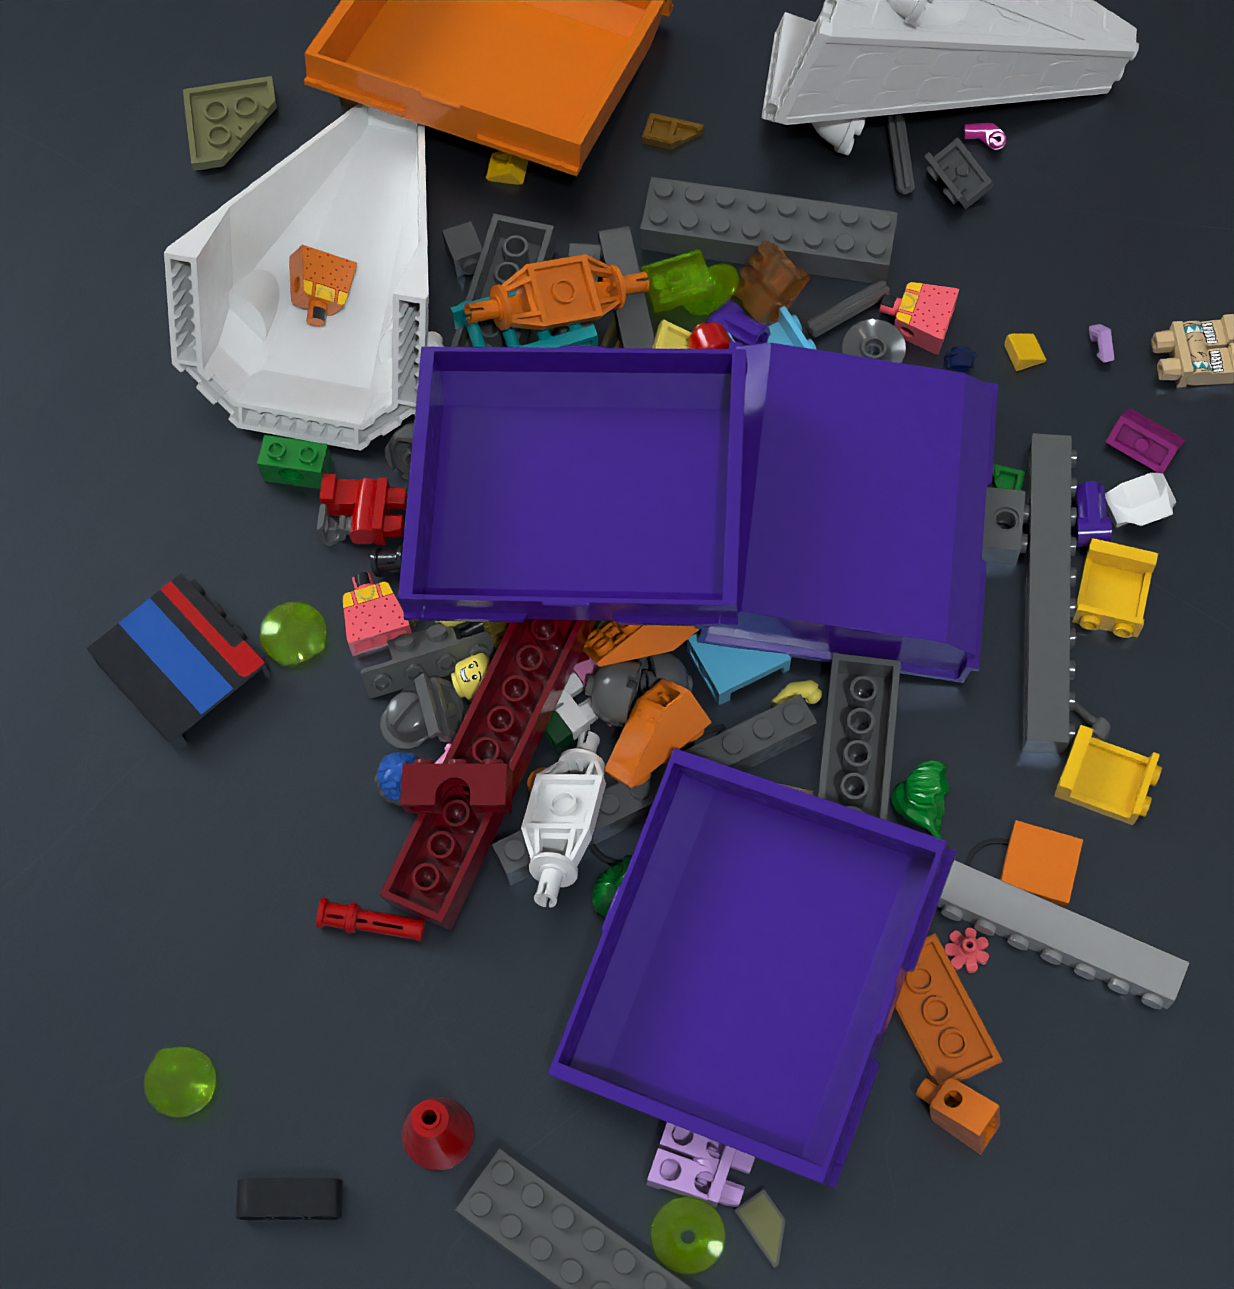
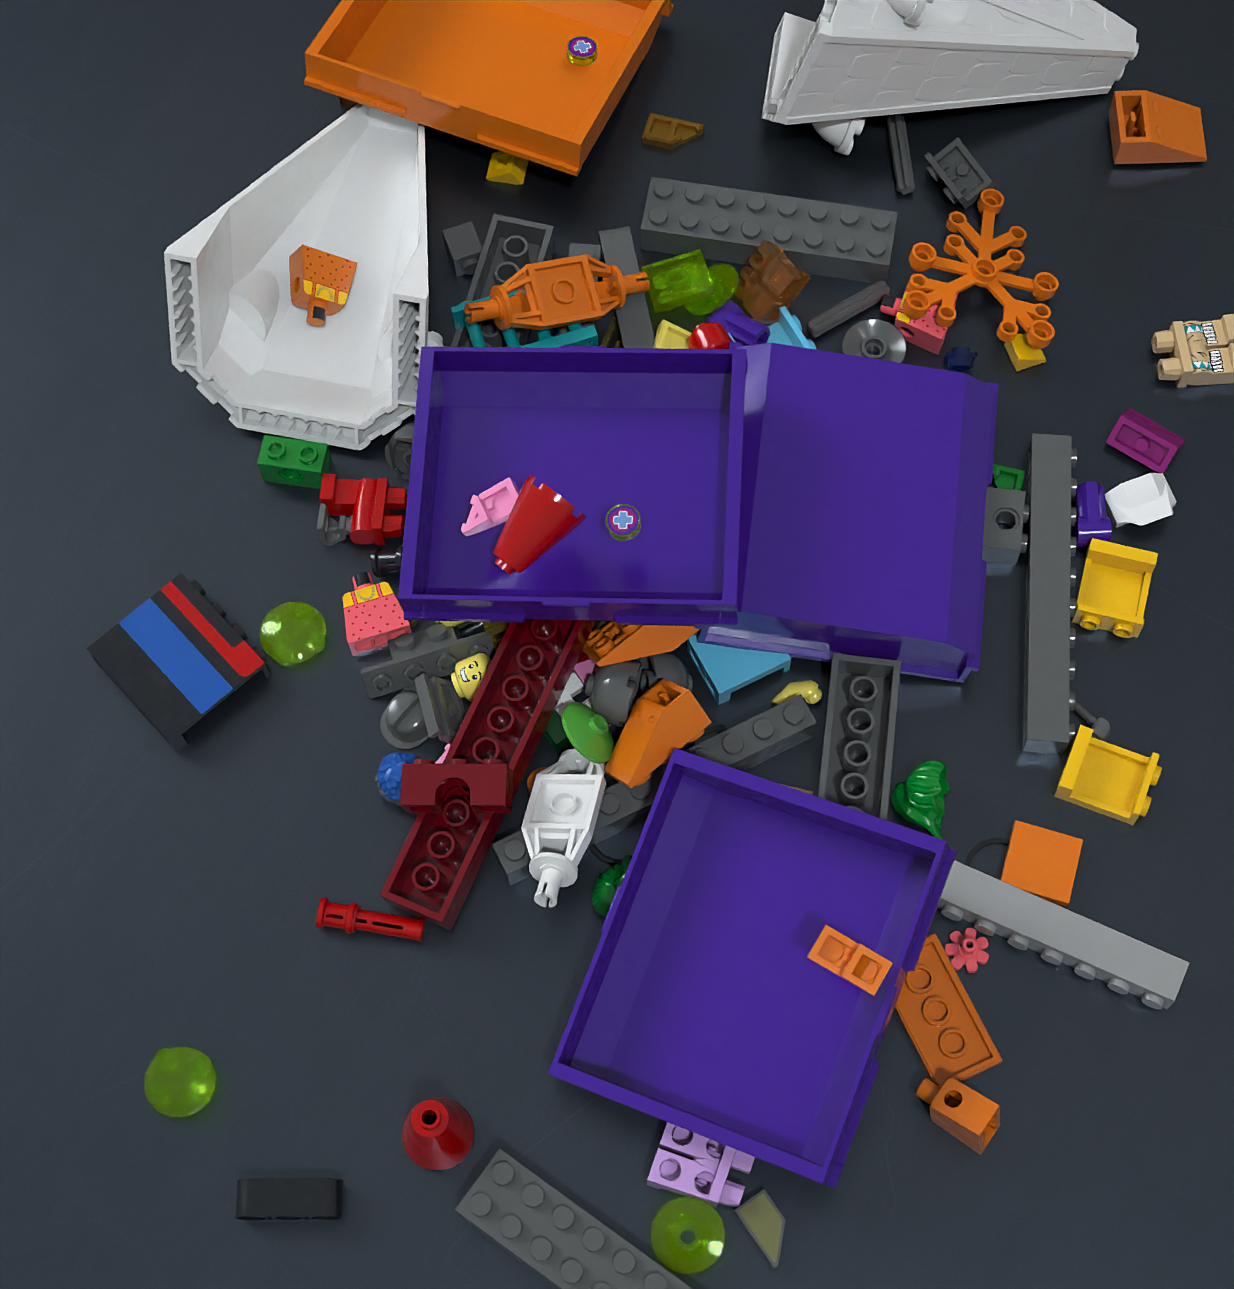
(225, 117): olive plate -> none
(491, 507): none -> bright pink slope
(534, 526): none -> red cone
(582, 50): none -> tile
(587, 732): none -> bright green dish
(623, 522): none -> tile
(849, 960): none -> orange slope
(983, 273): none -> orange plant
(987, 133): dark pink arm -> none
(1104, 339): lavender tile -> none
(1154, 129): none -> orange slope

